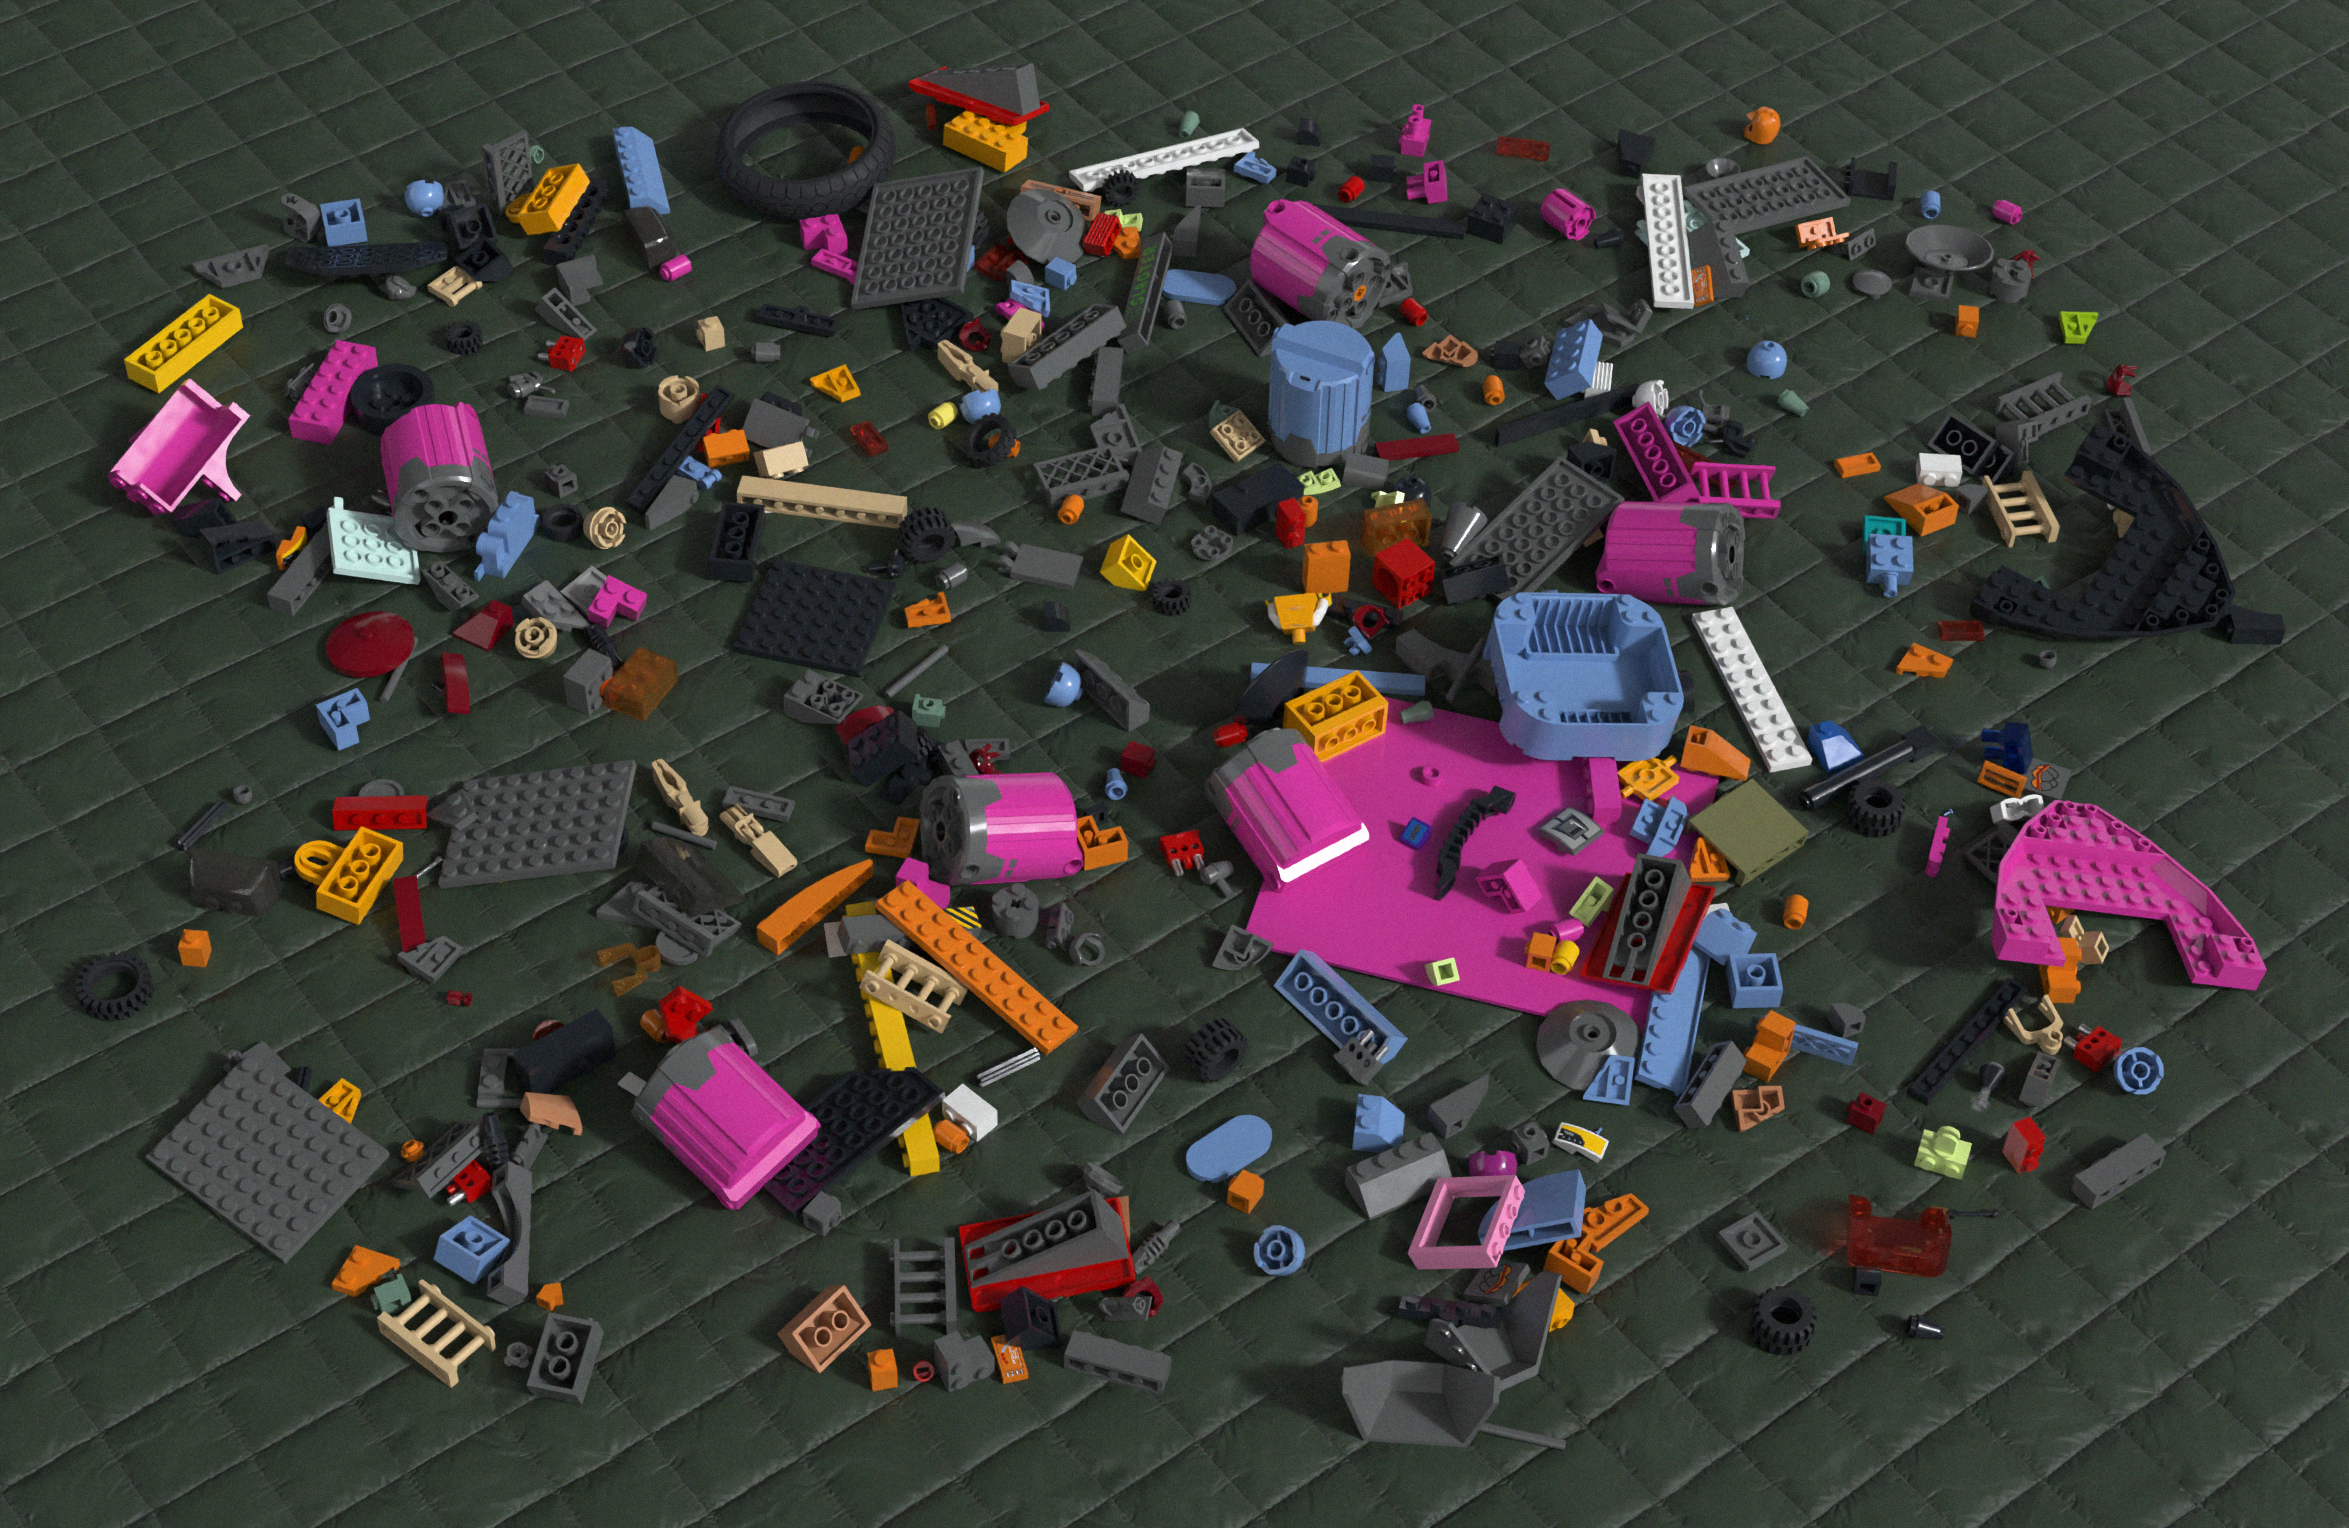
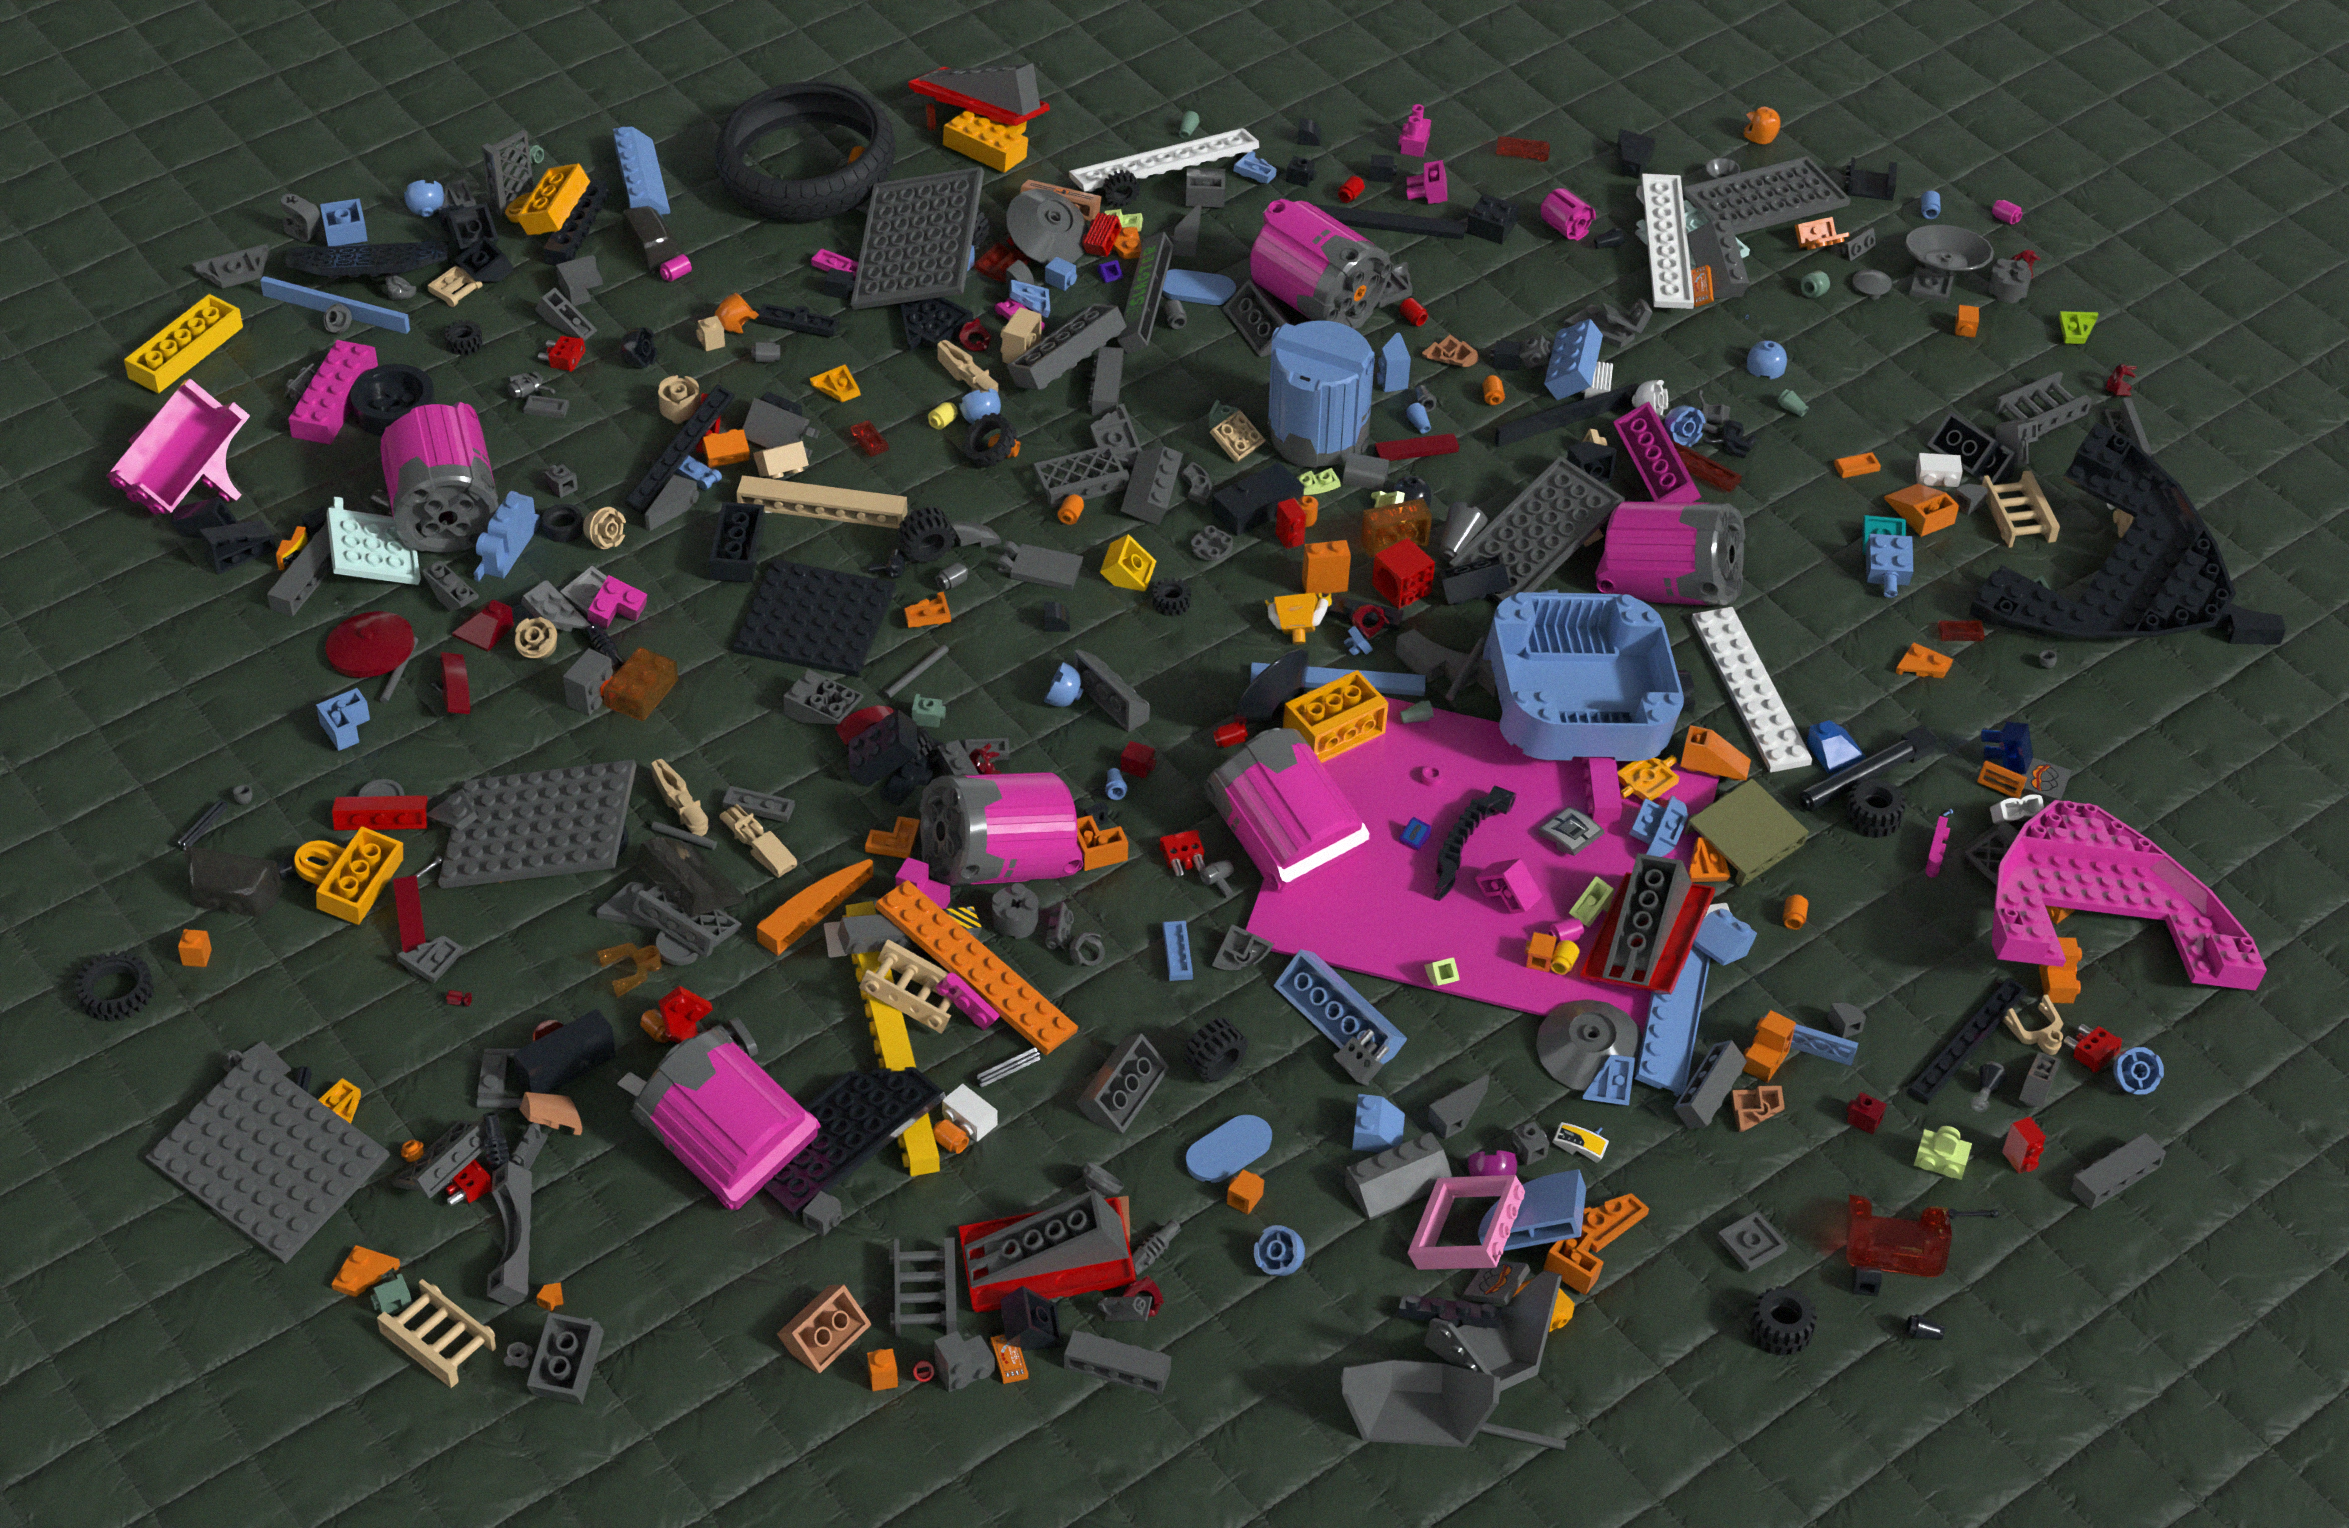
(322, 301): none -> medium blue tile
(470, 1249): medium blue slope -> none
(734, 313): none -> orange piece
(824, 232): dark pink brick -> none
(839, 284): none -> black brick
(967, 1000): none -> dark pink plate
(1110, 271): none -> dark purple slope
(1177, 950): none -> medium blue plate
(1748, 507): dark pink fence -> none
(1754, 980): medium blue brick -> none
(2092, 943): tan brick -> none

